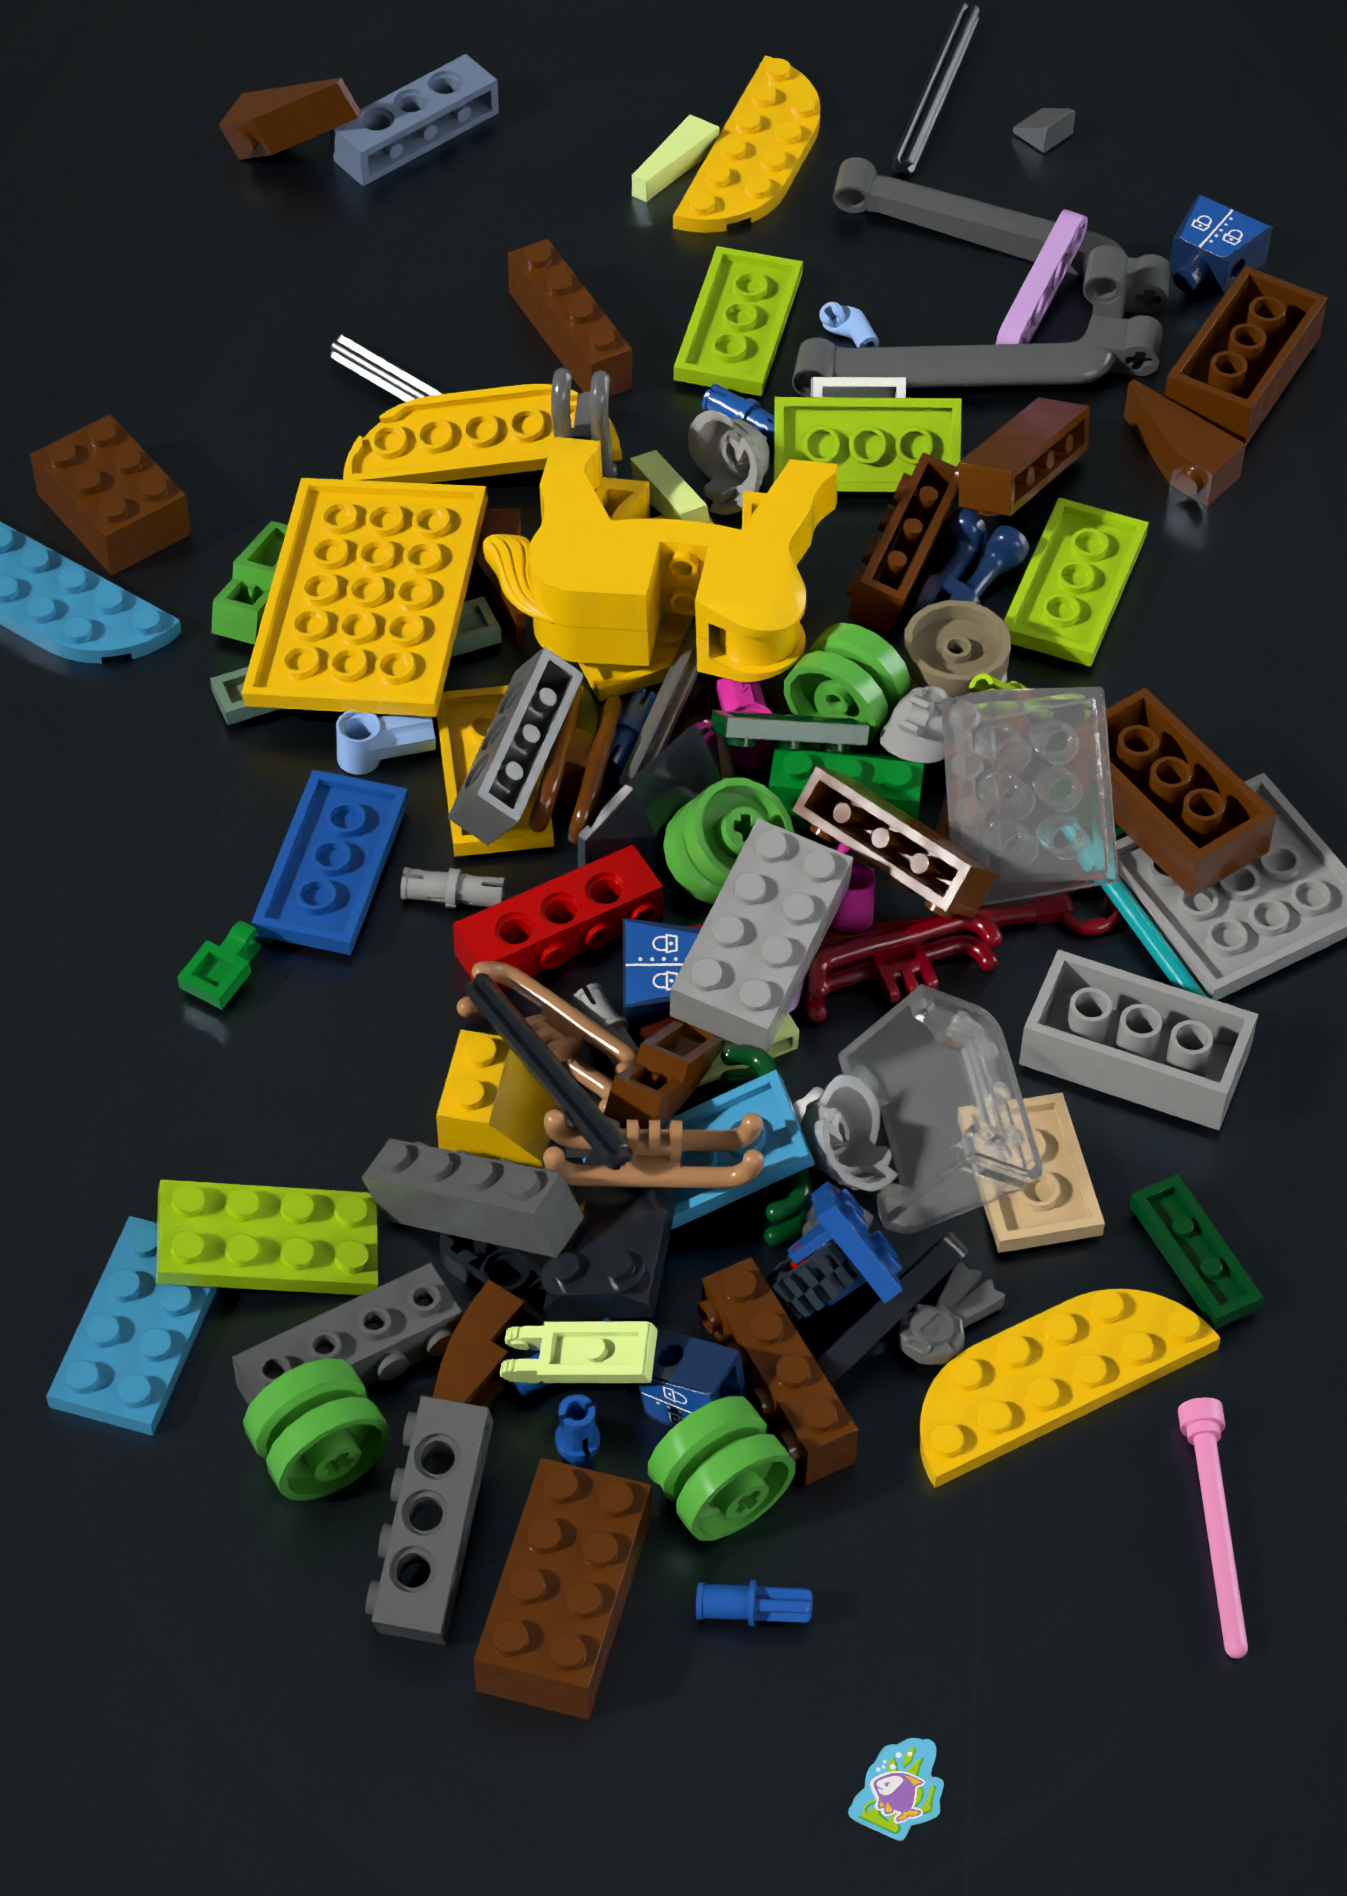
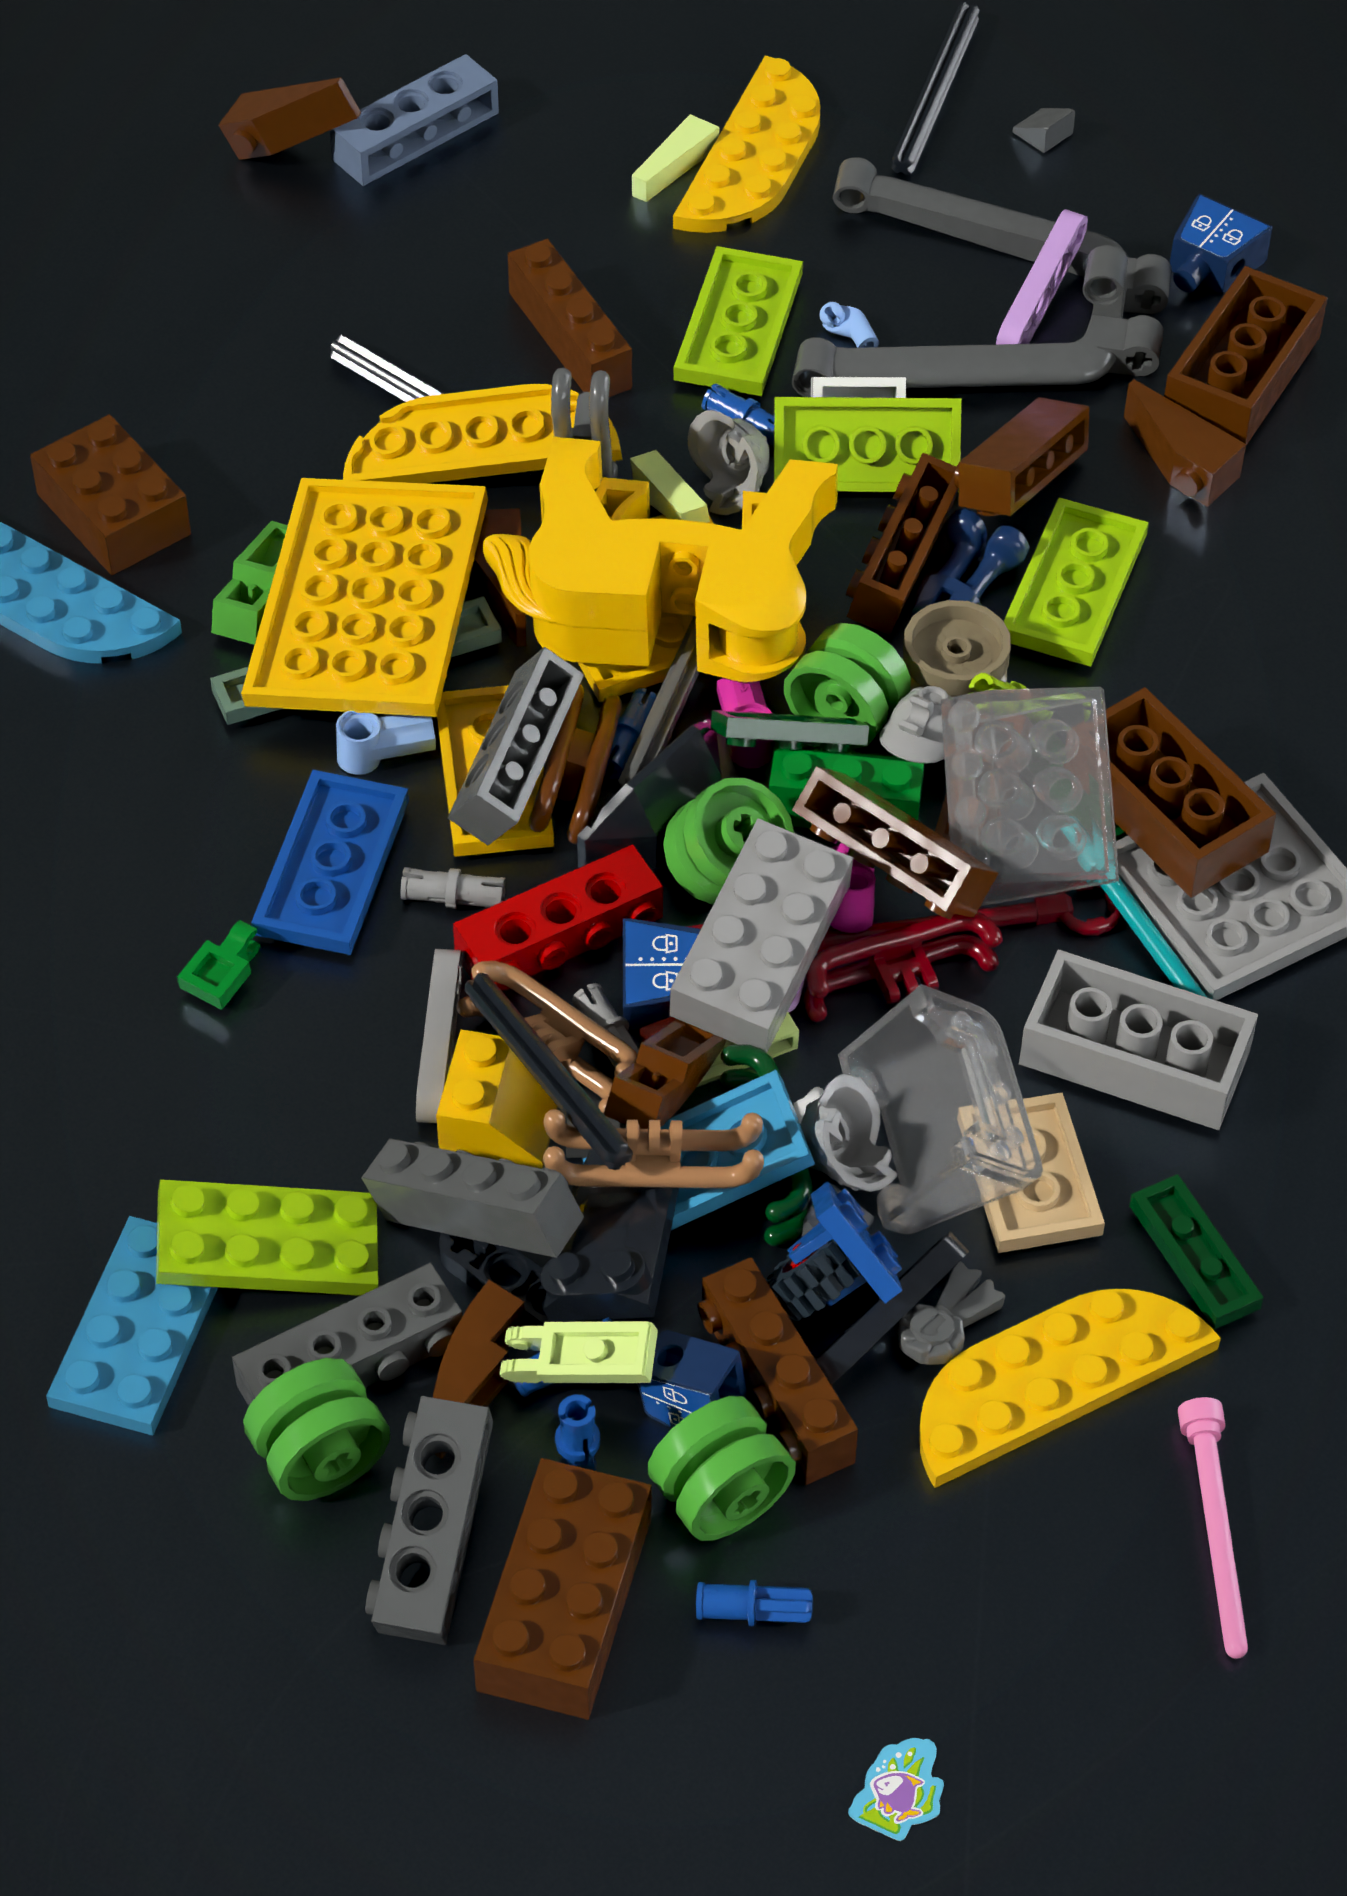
(438, 1032): none -> light grey beam

